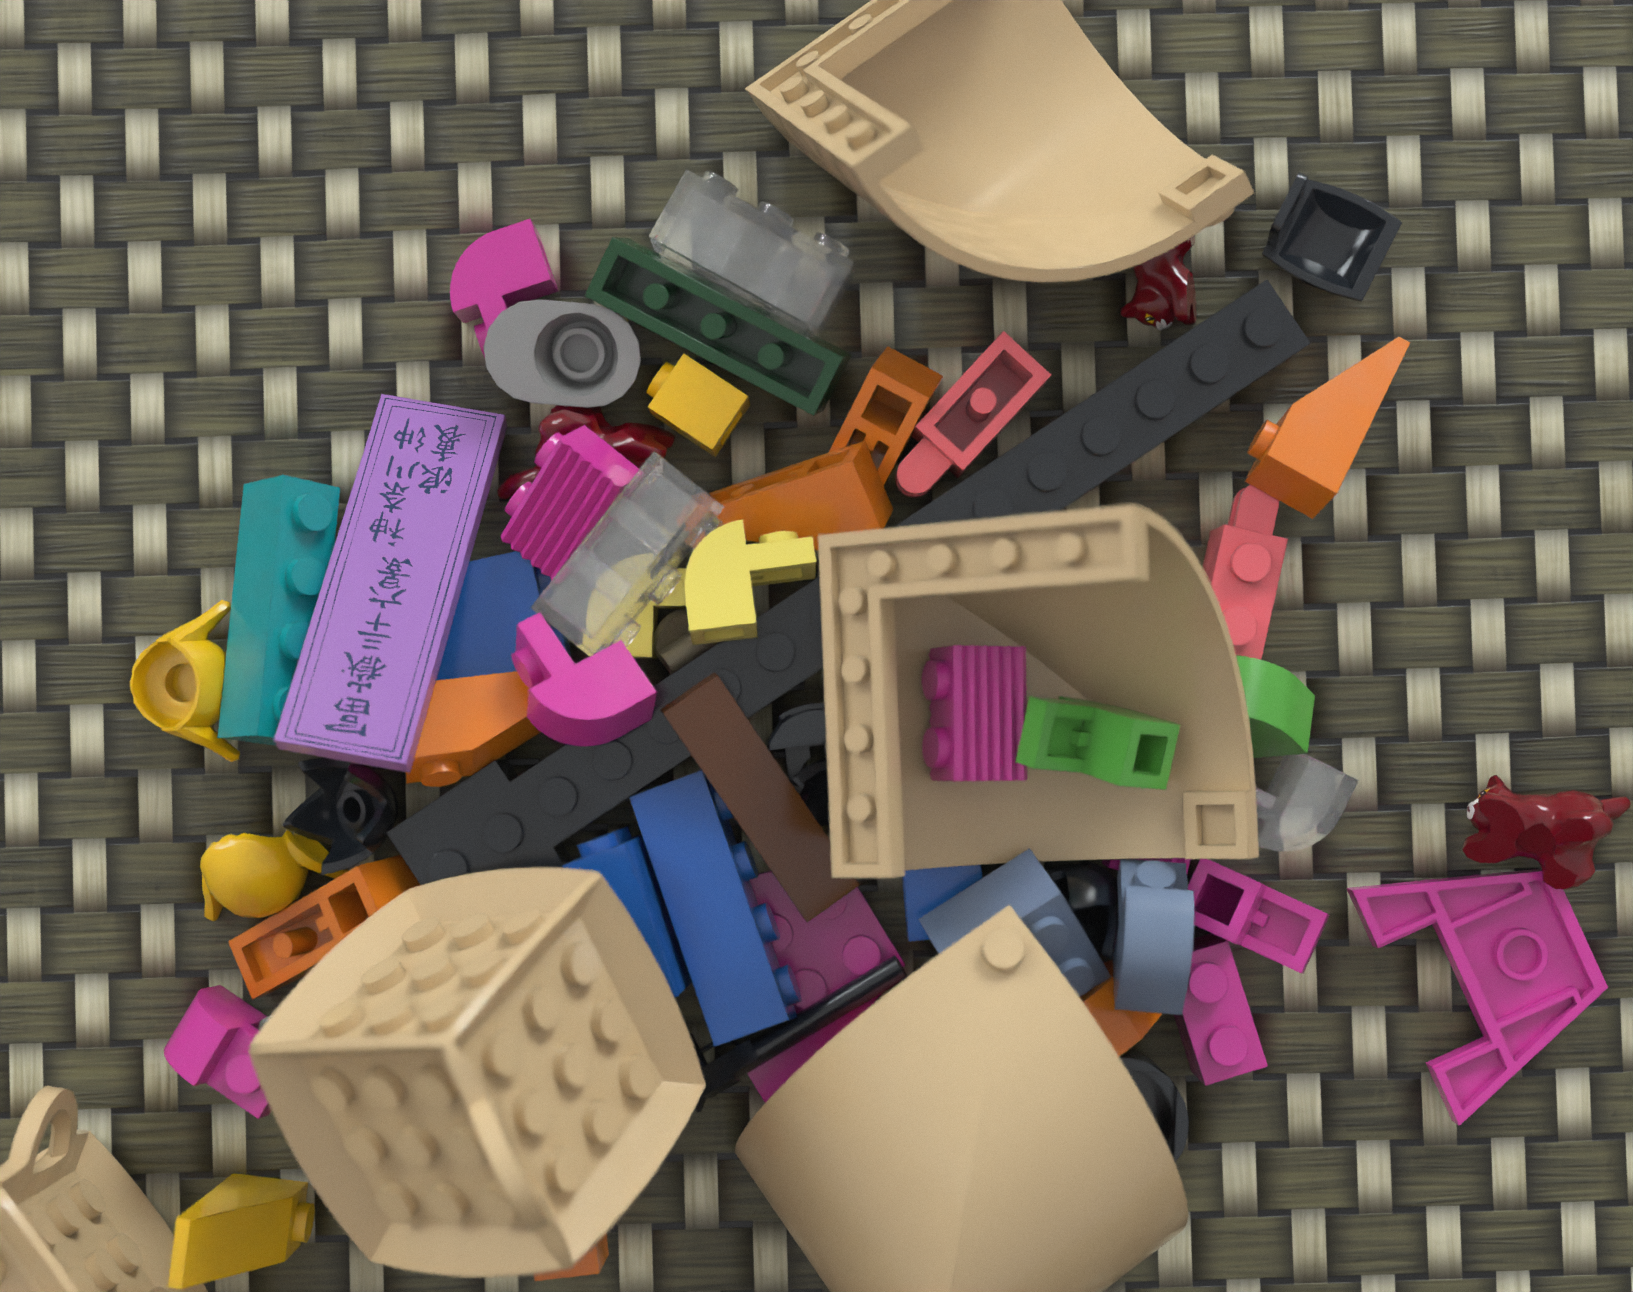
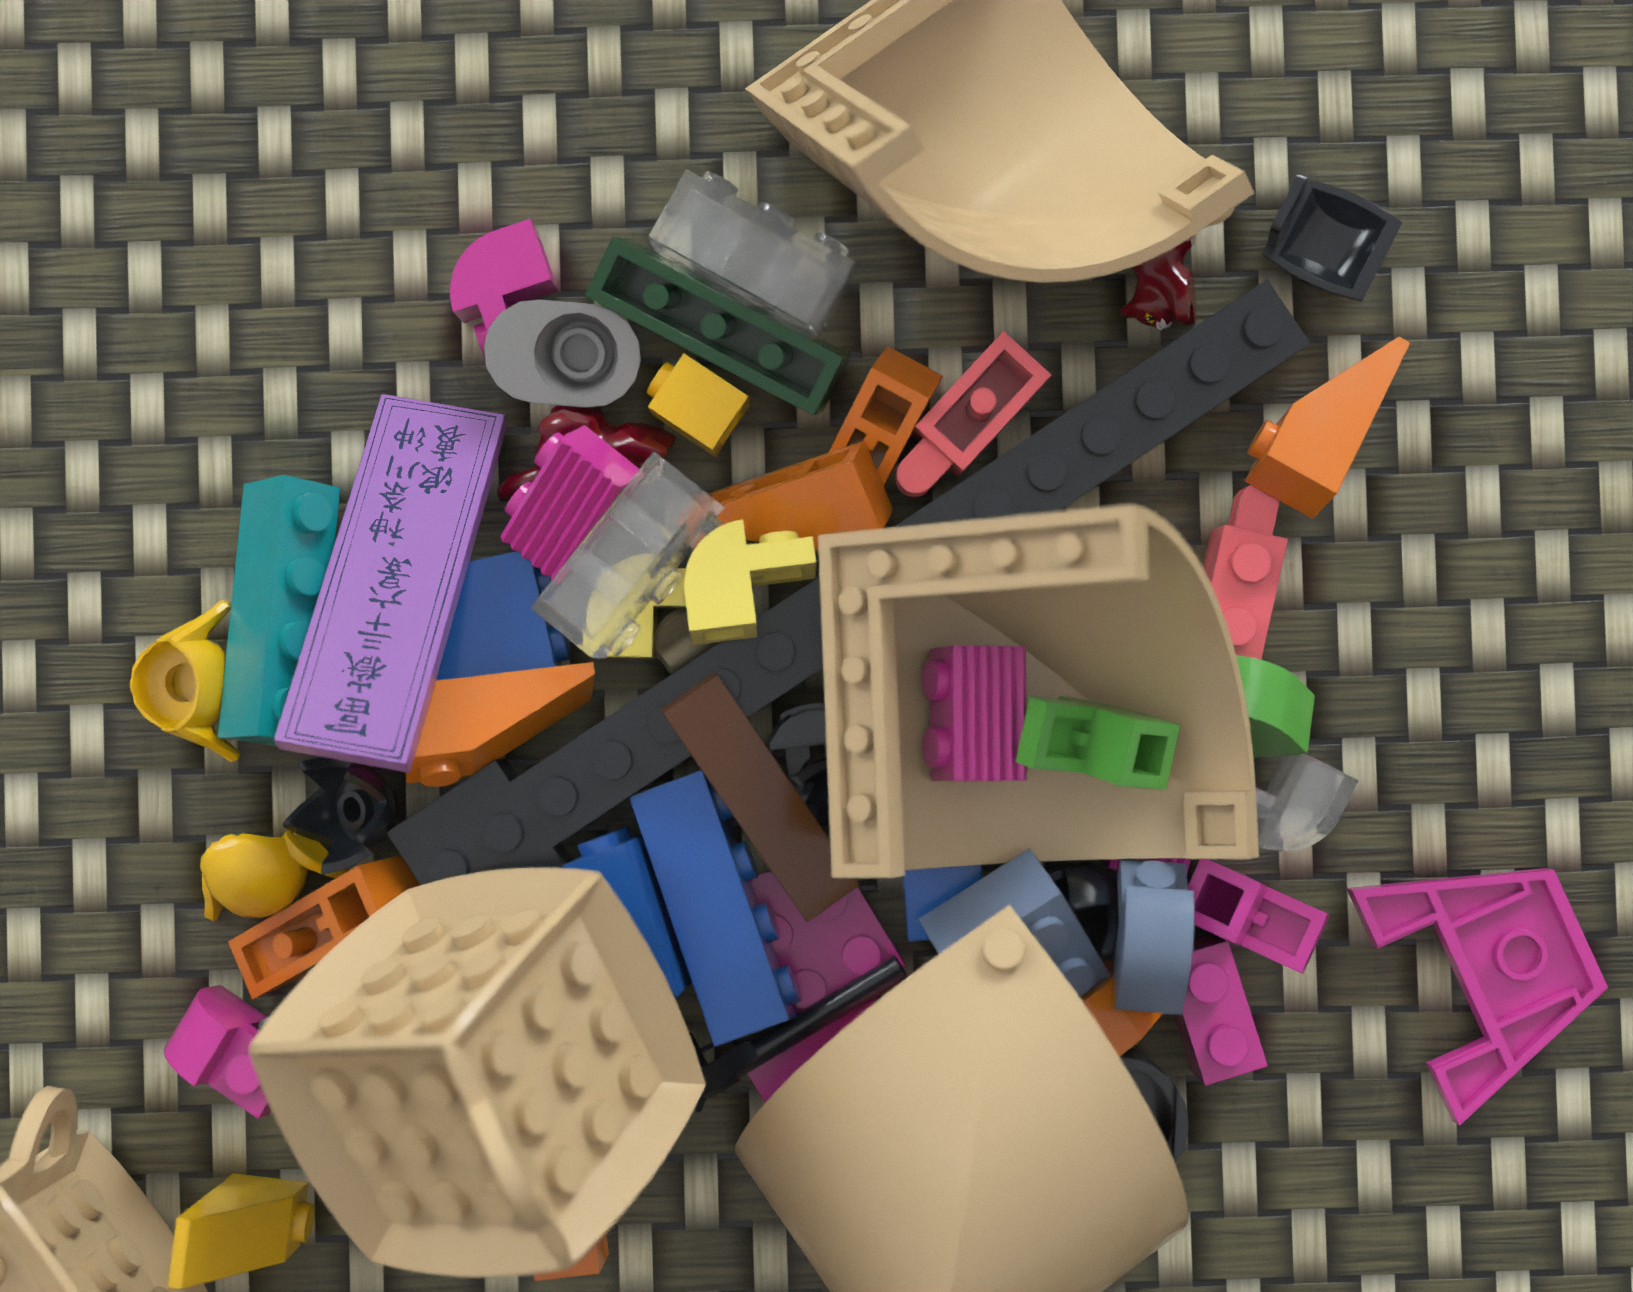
(583, 700): dark pink brick -> none
(1550, 828): dark red animal -> none

